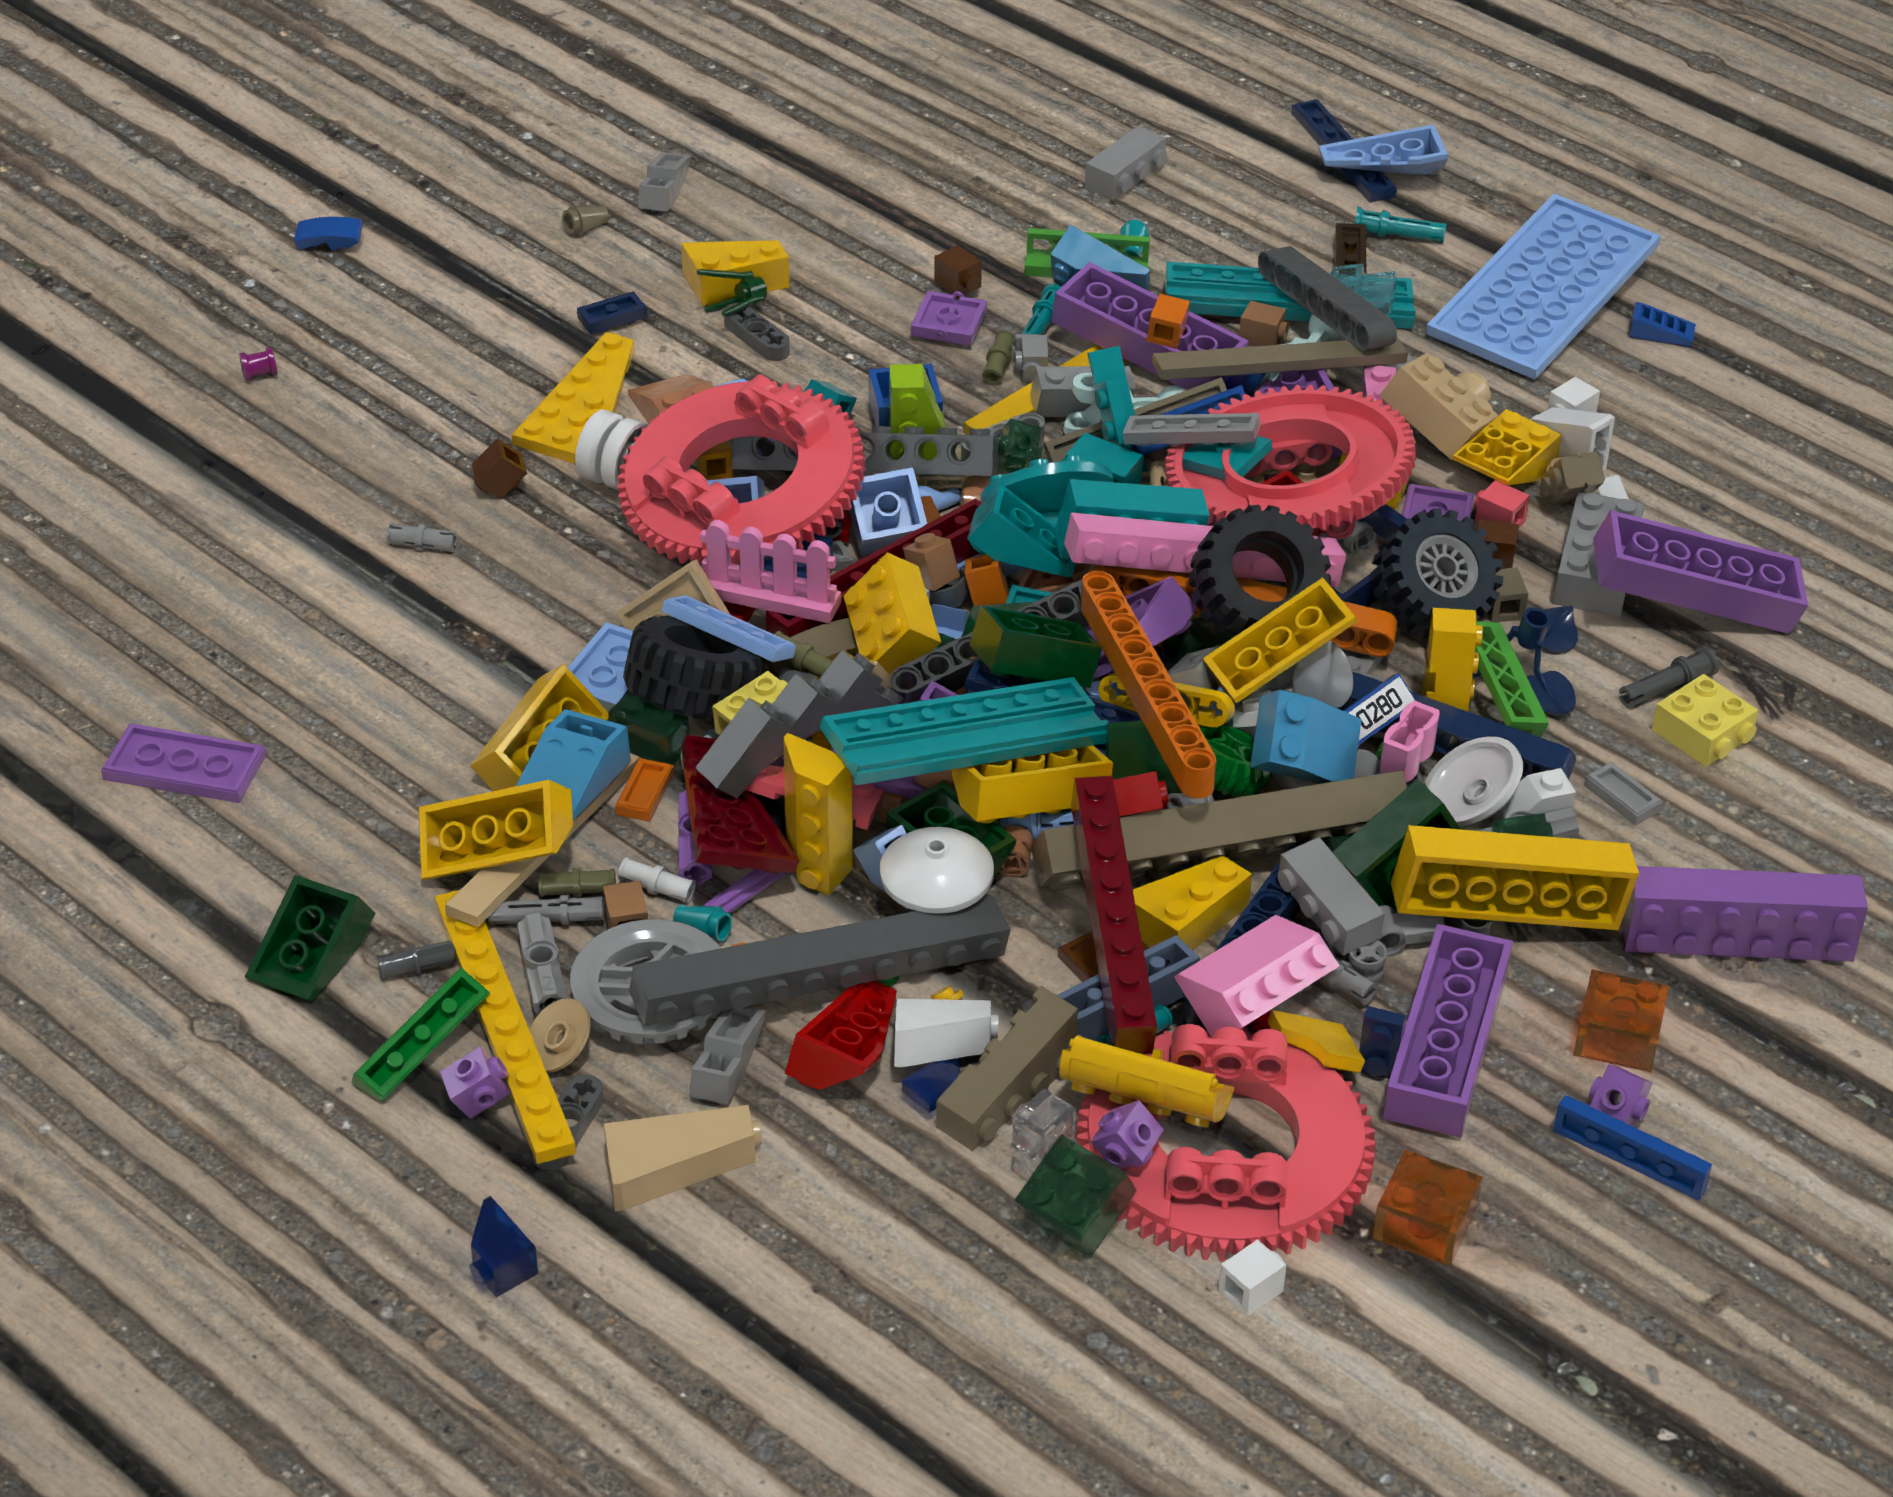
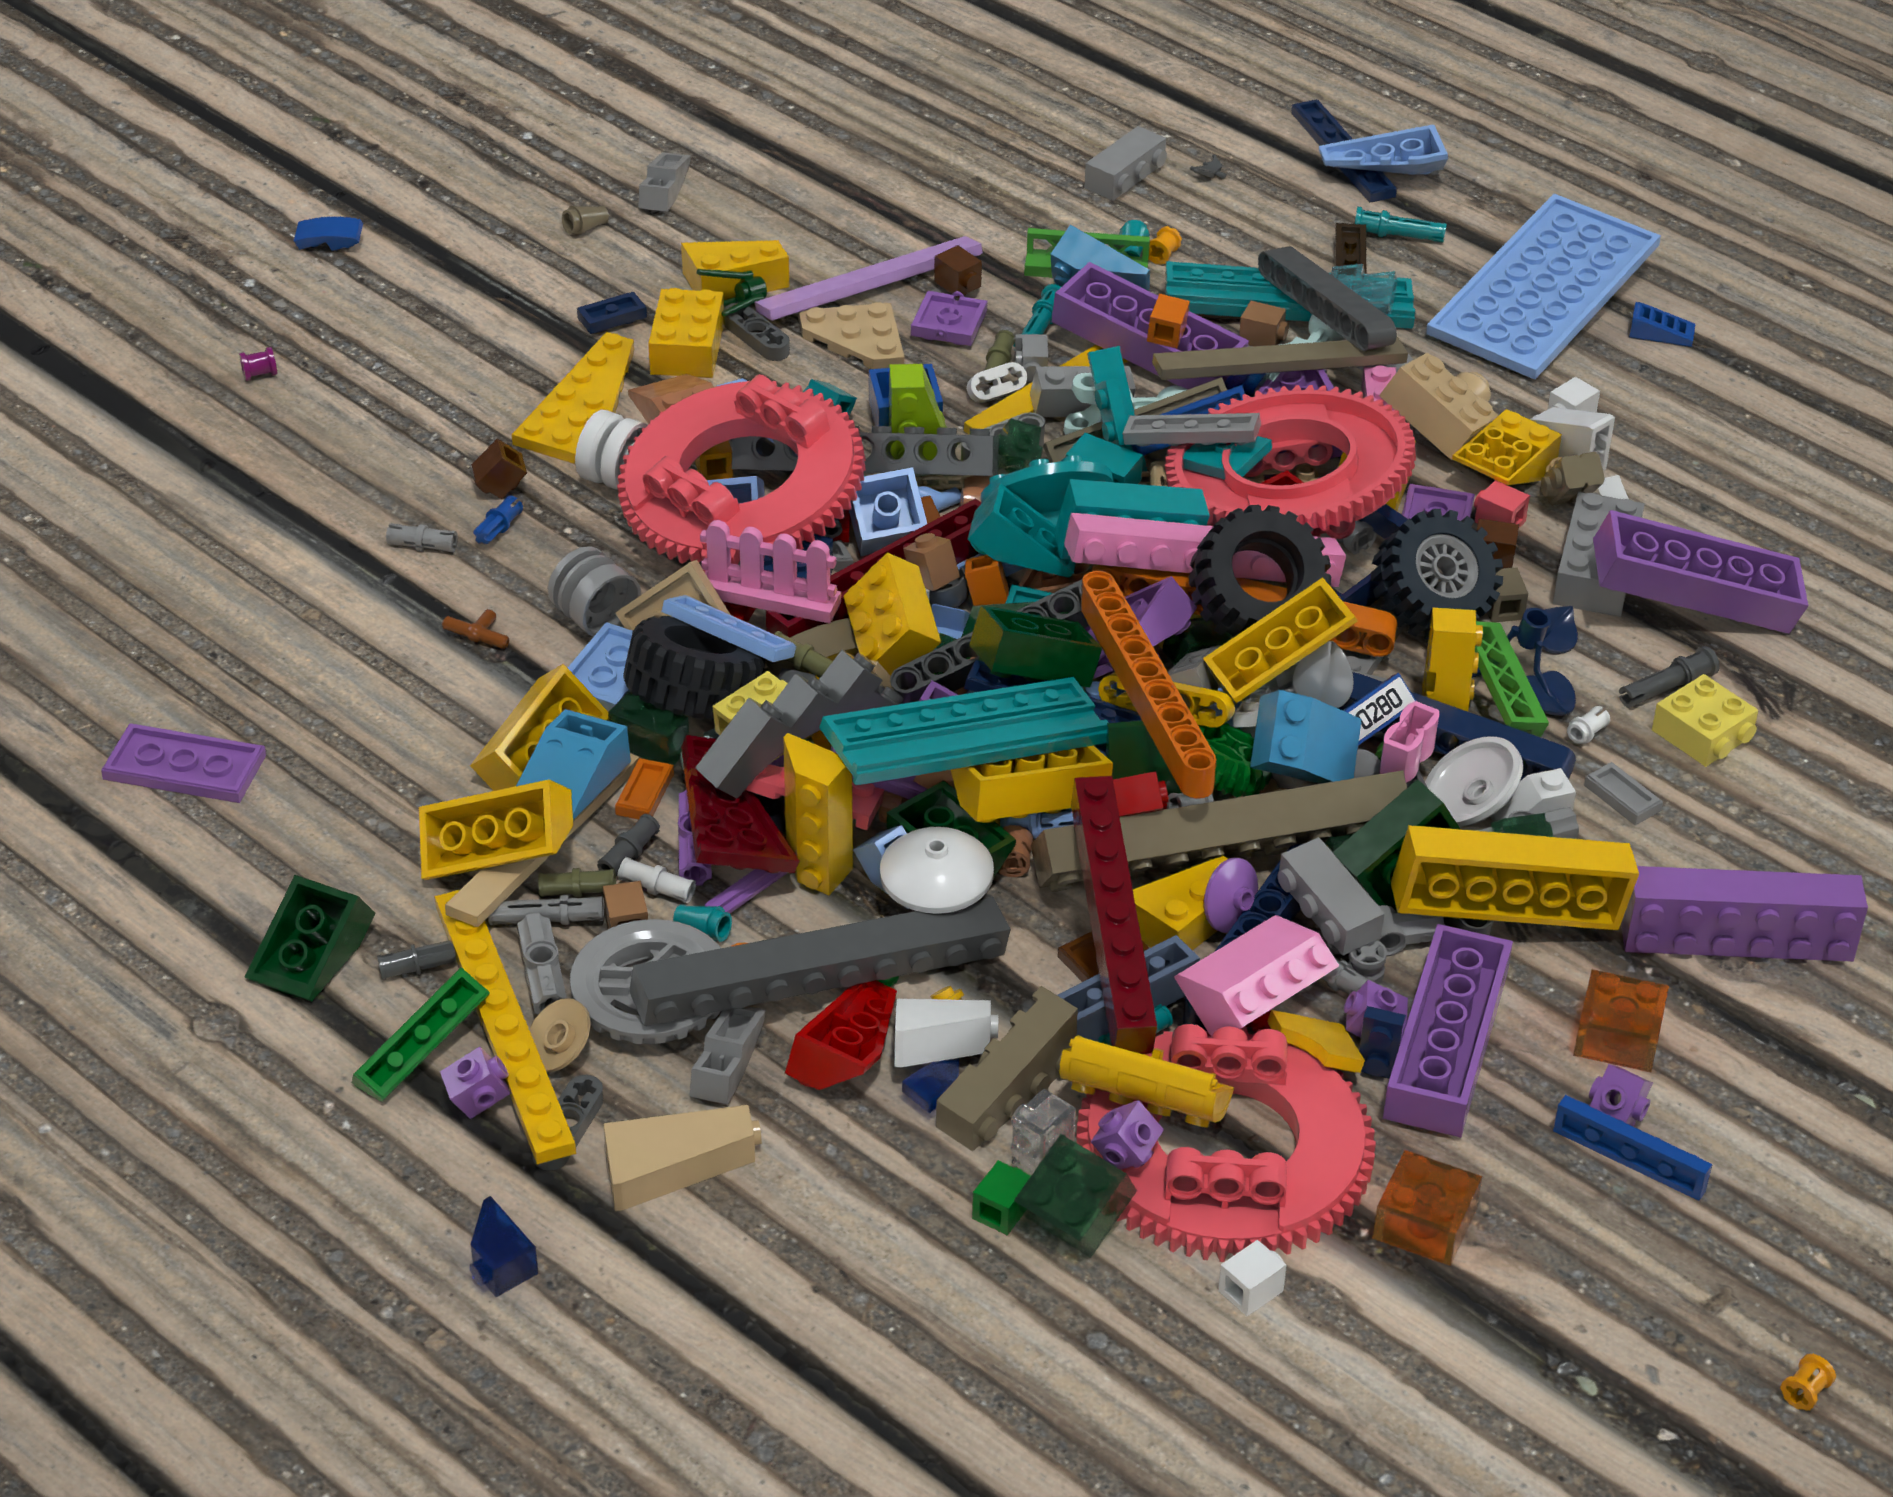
(479, 630): none -> dark orange piece
(497, 520): none -> blue axle
(591, 588): none -> light grey wheel
(630, 843): none -> dark grey pin
(686, 333): none -> yellow brick
(856, 330): none -> tan plate
(859, 280): none -> lavender tile
(995, 1196): none -> green brick
(999, 389): none -> white beam
(1167, 241): none -> light orange bush
(1210, 168): none -> dark grey piece
(1229, 893): none -> medium lavender dish
(1375, 996): none -> medium lavender brick
(1582, 729): none -> white pin
(1809, 1383): none -> light orange bush

